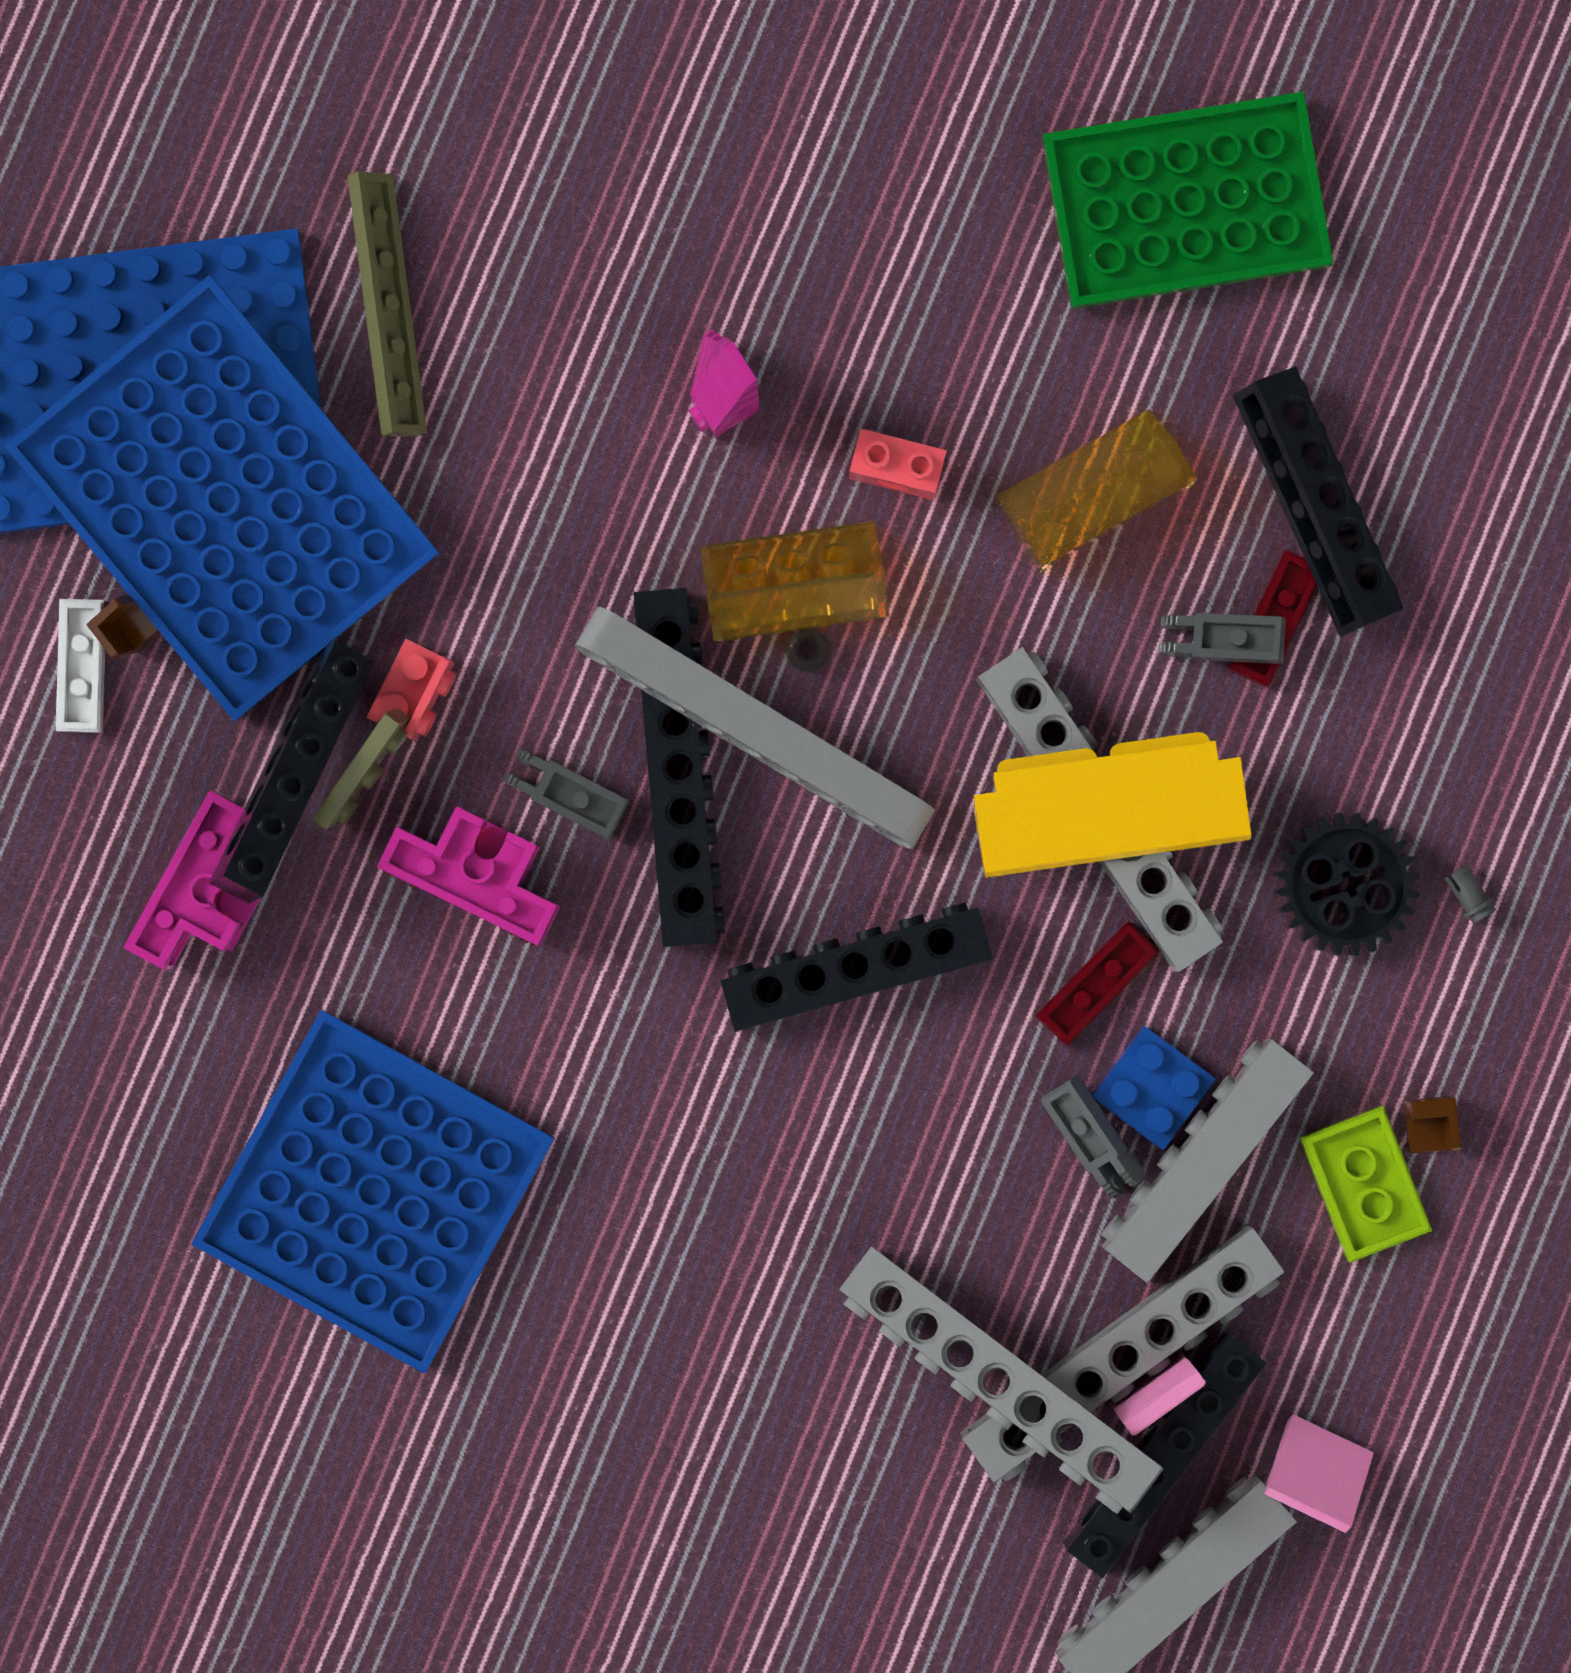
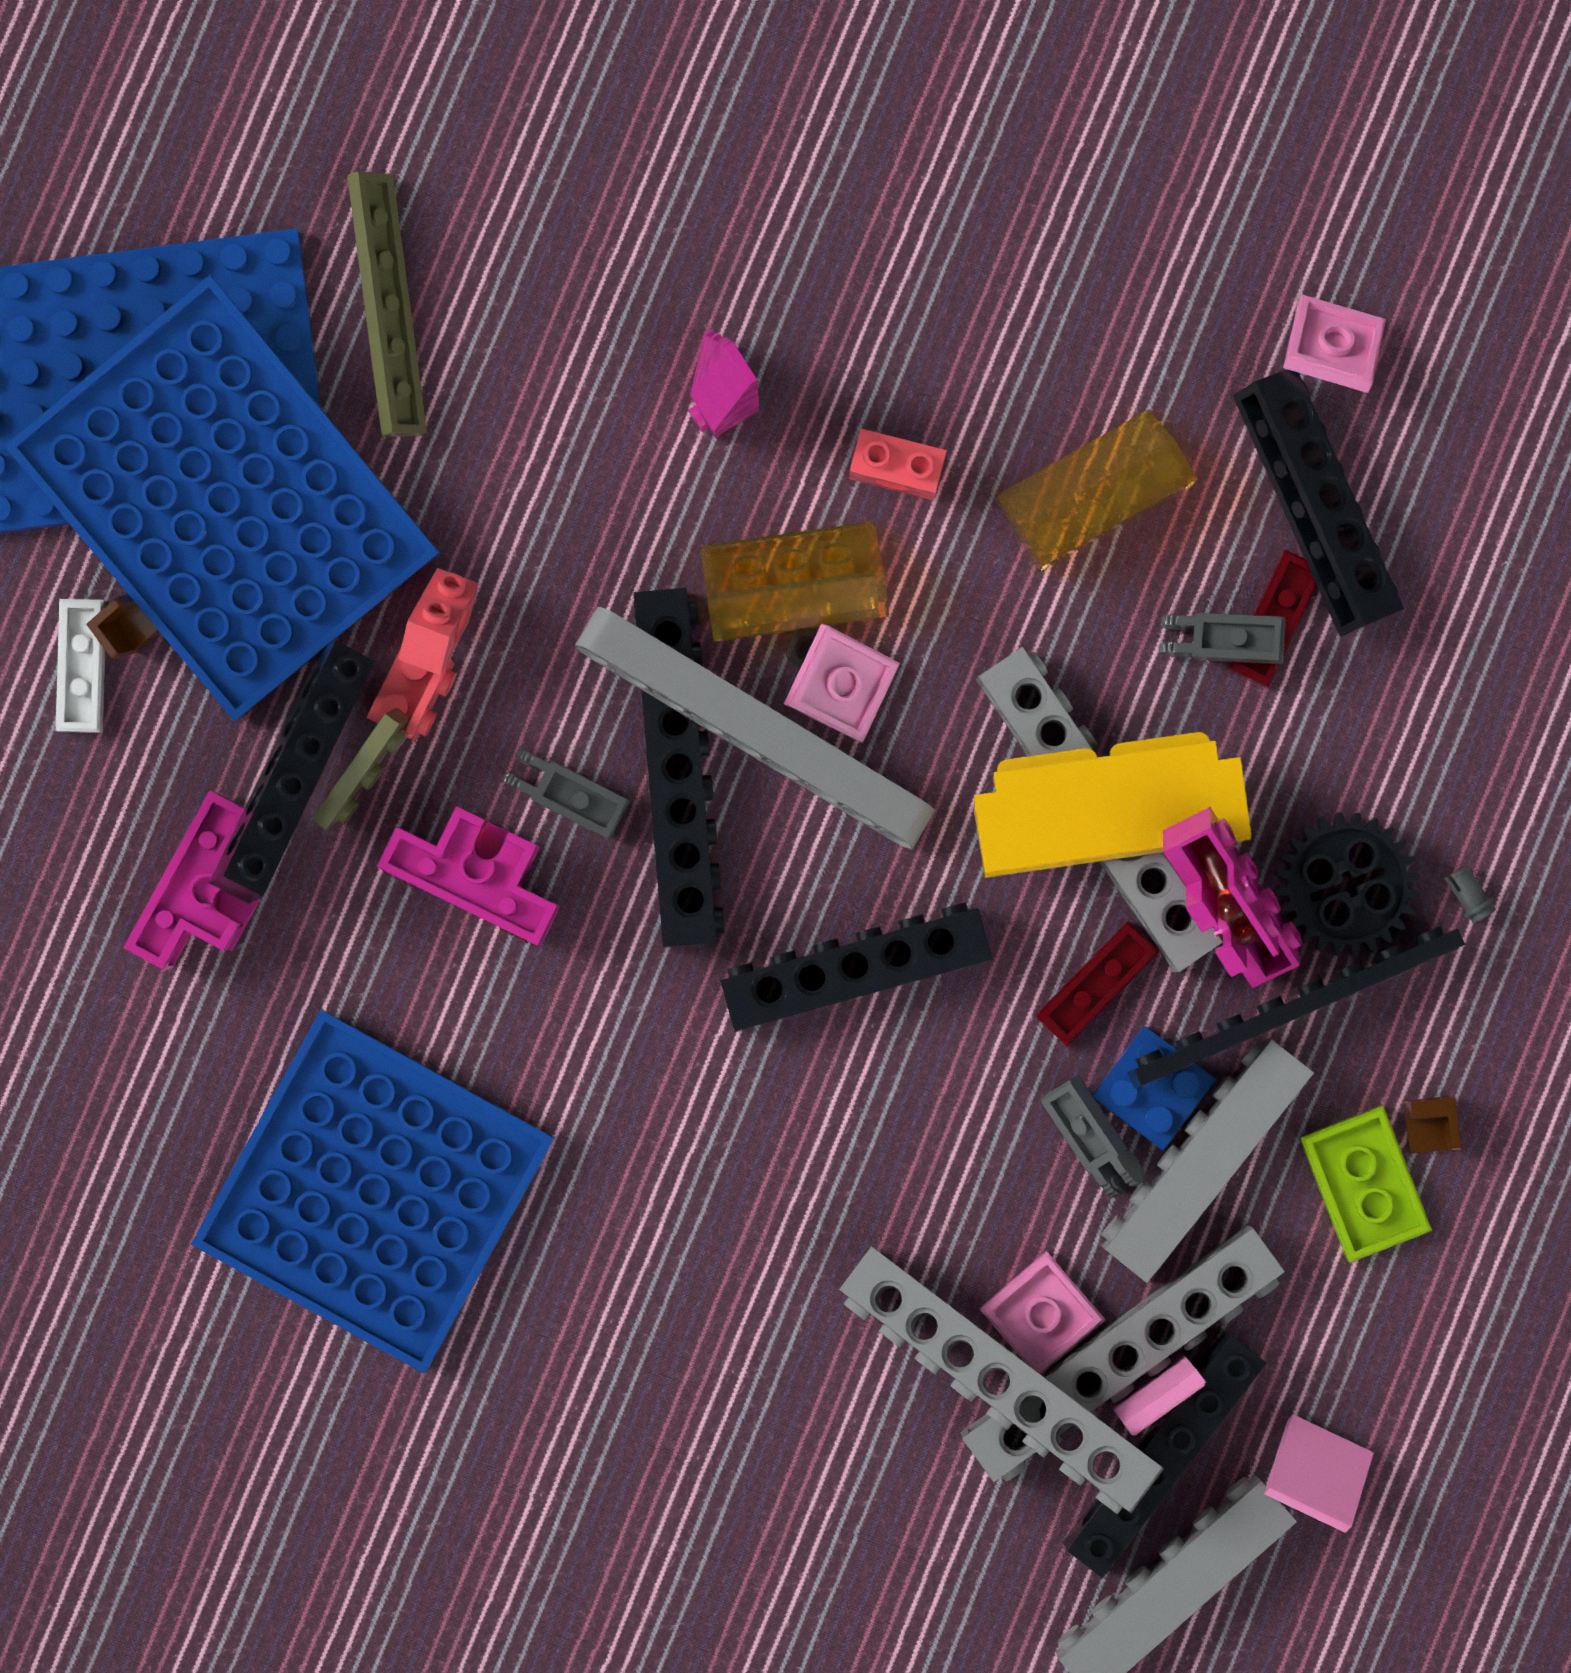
(438, 621): none -> coral brick
(841, 683): none -> bright pink tile
(1042, 1314): none -> bright pink tile
(1187, 200): green plate -> none
(1227, 896): none -> dark pink piece
(1276, 1012): none -> black plate
(1334, 343): none -> bright pink tile

